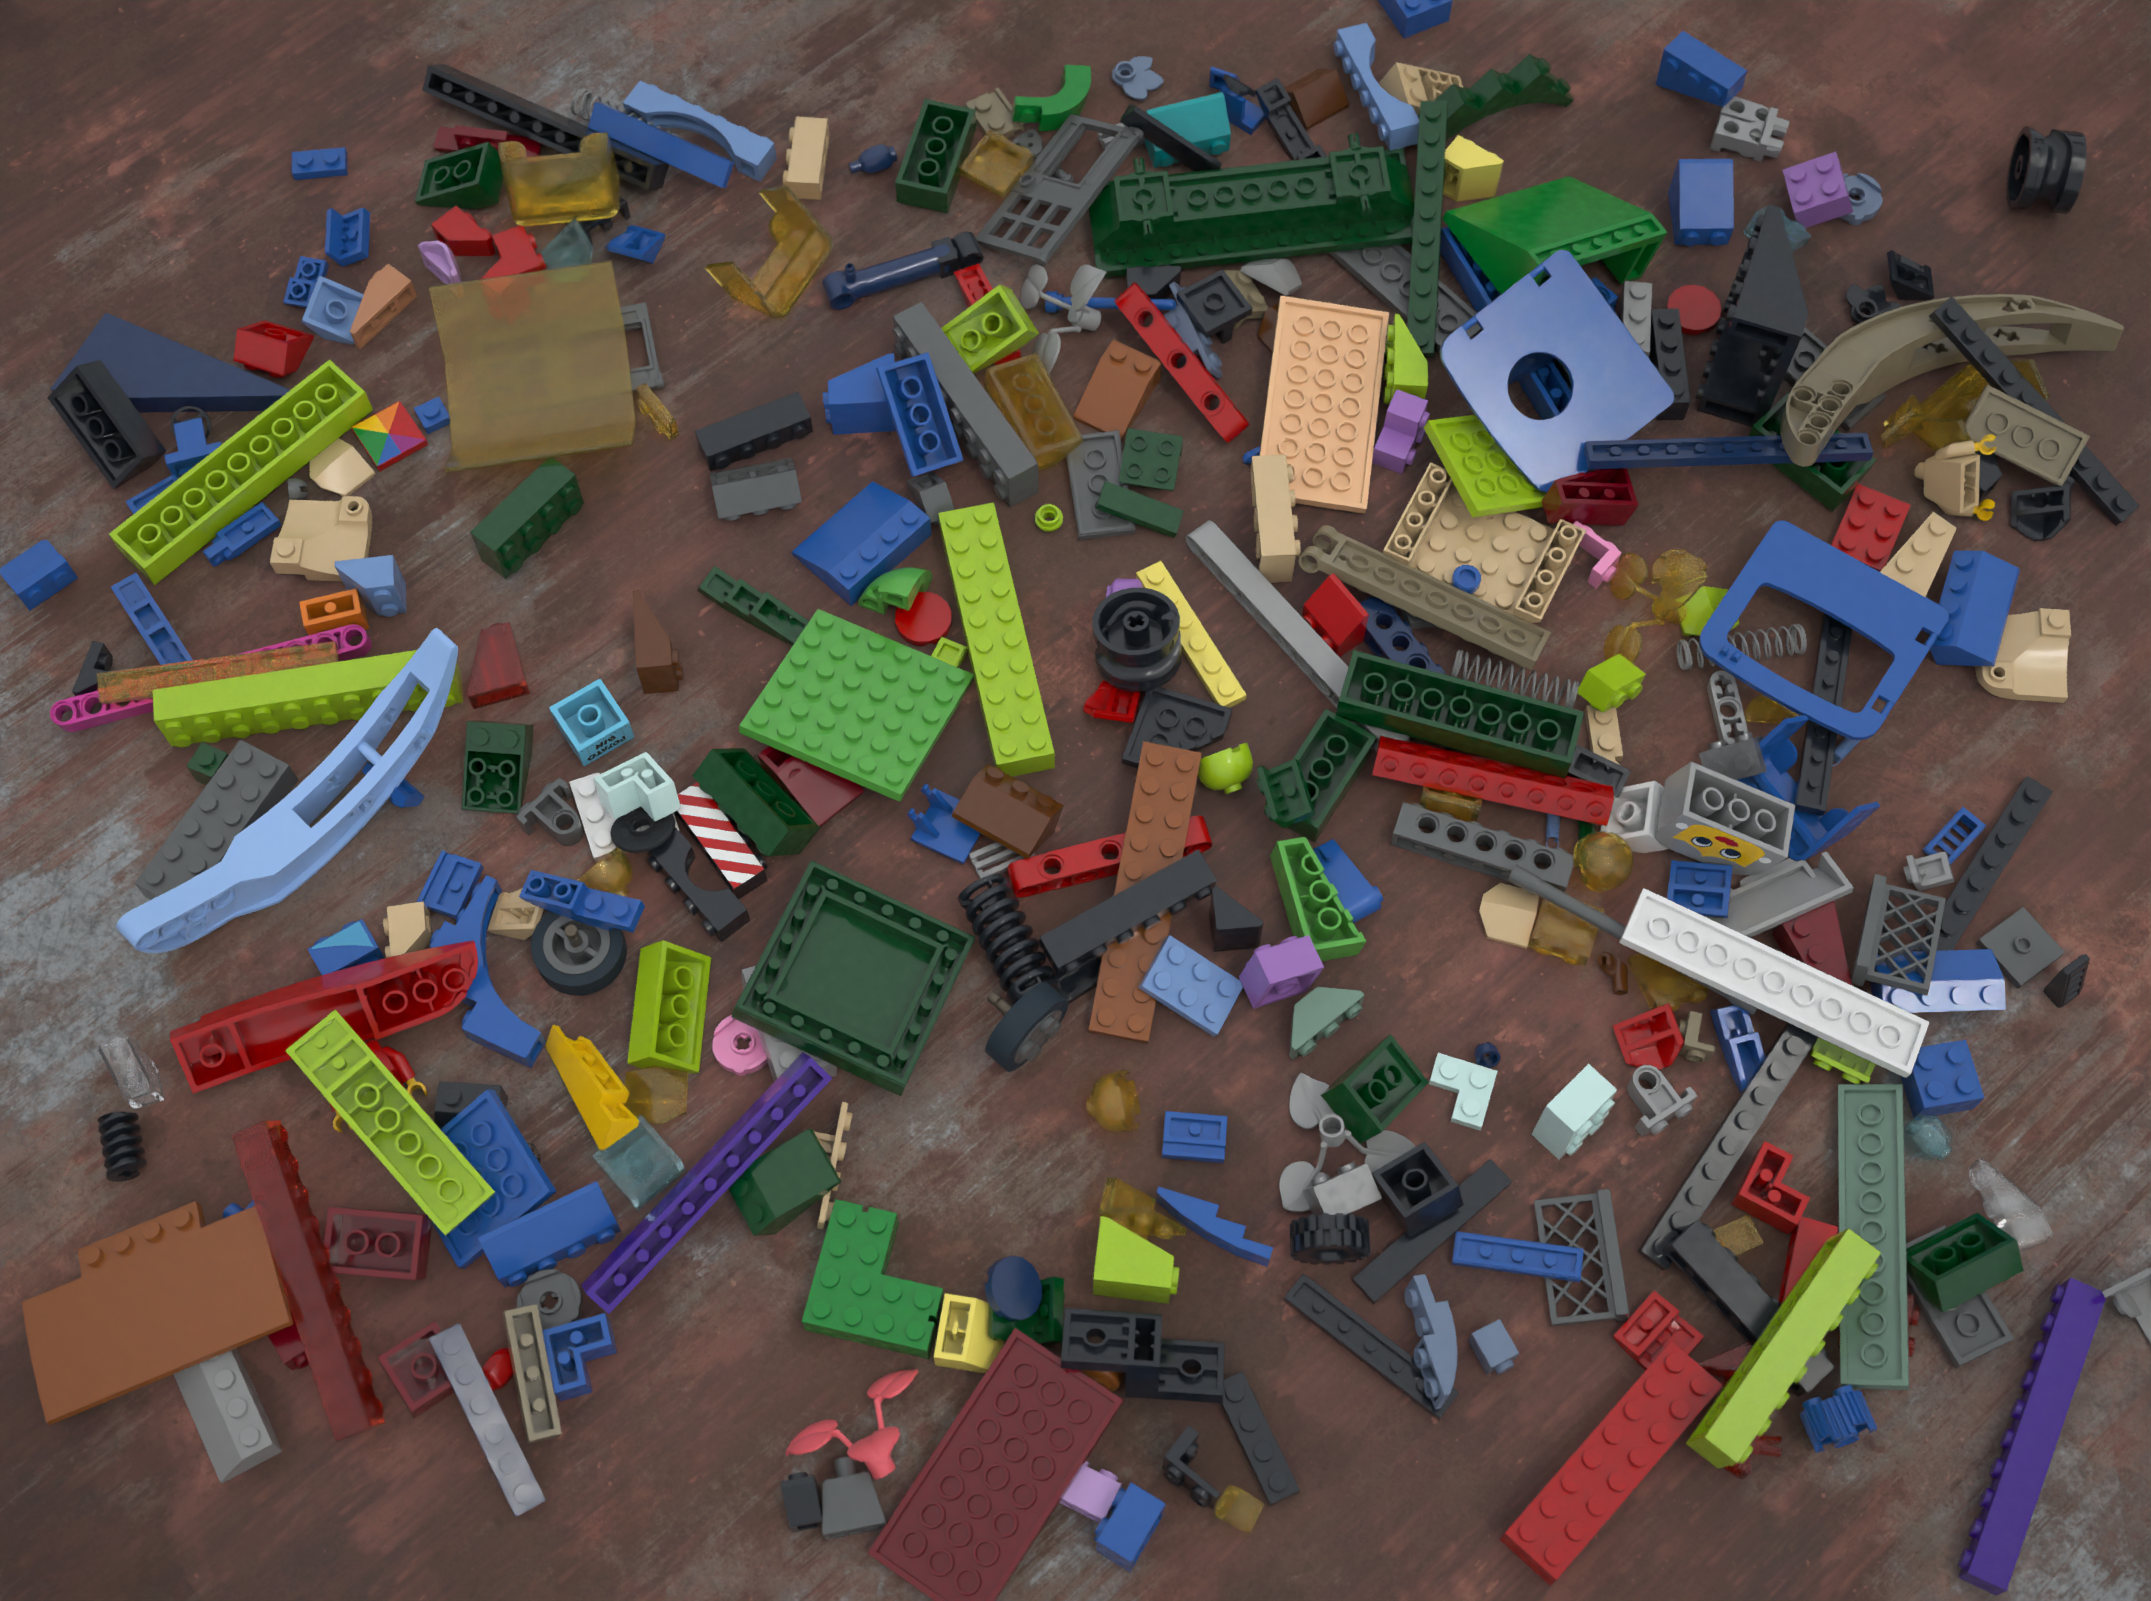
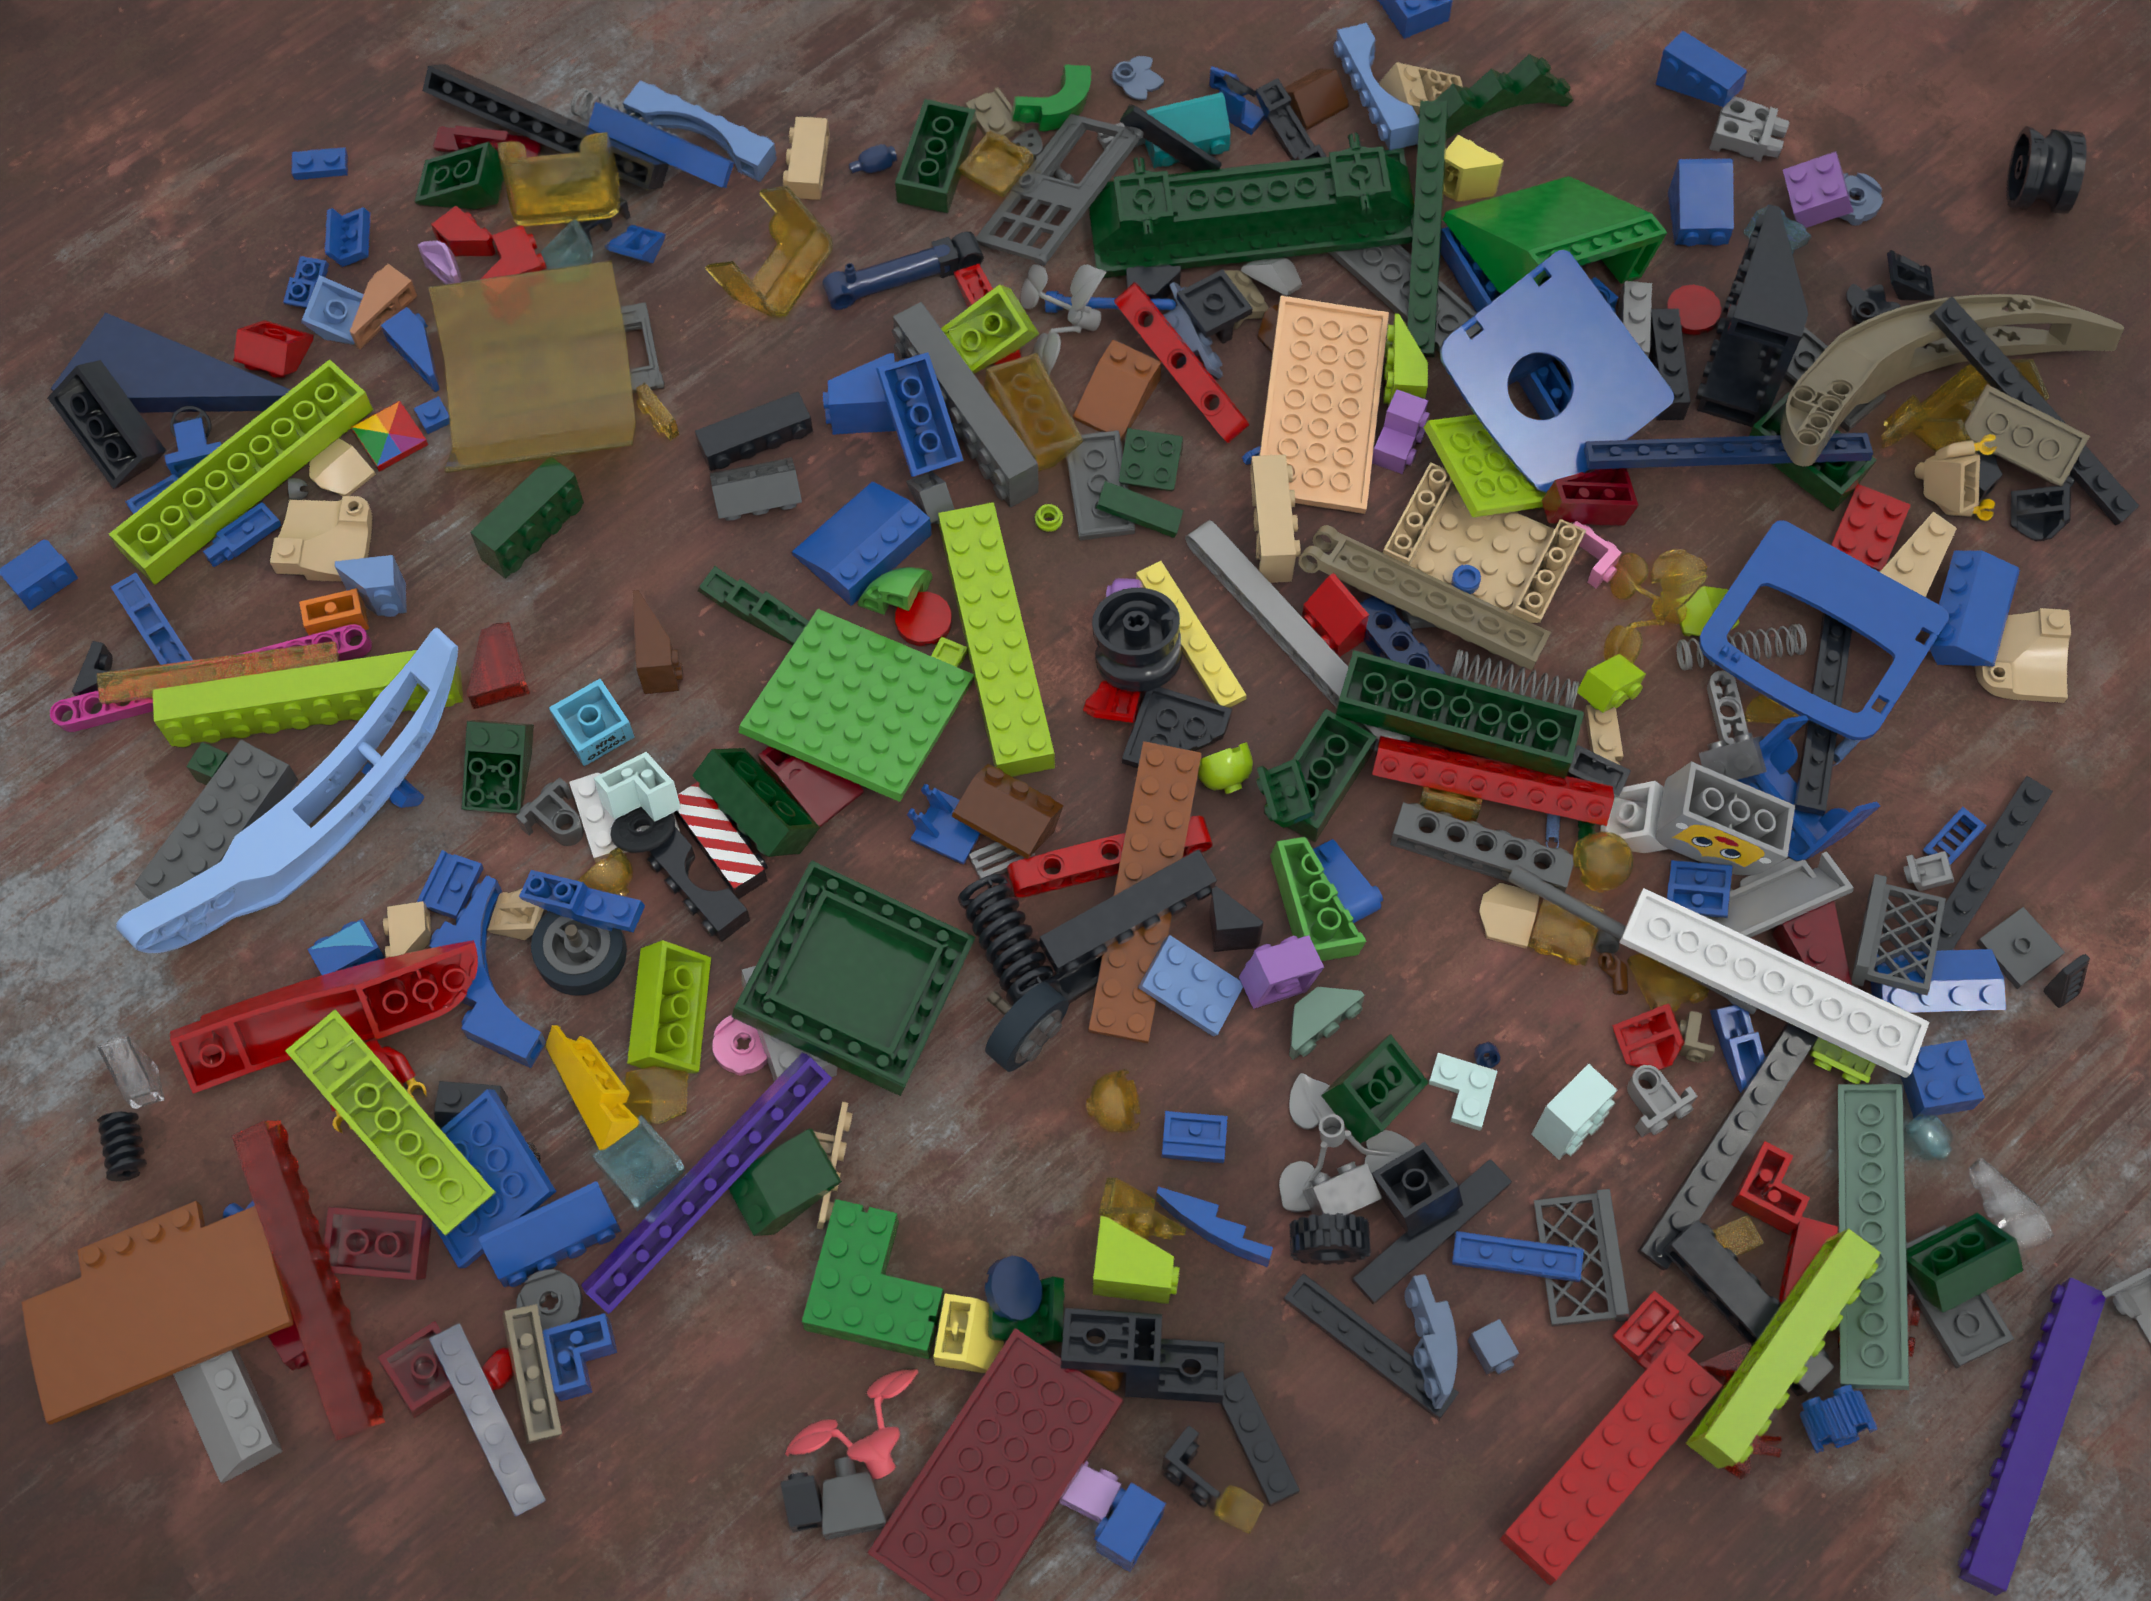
(409, 338): none -> blue slope
(1606, 943): none -> dark grey hinge

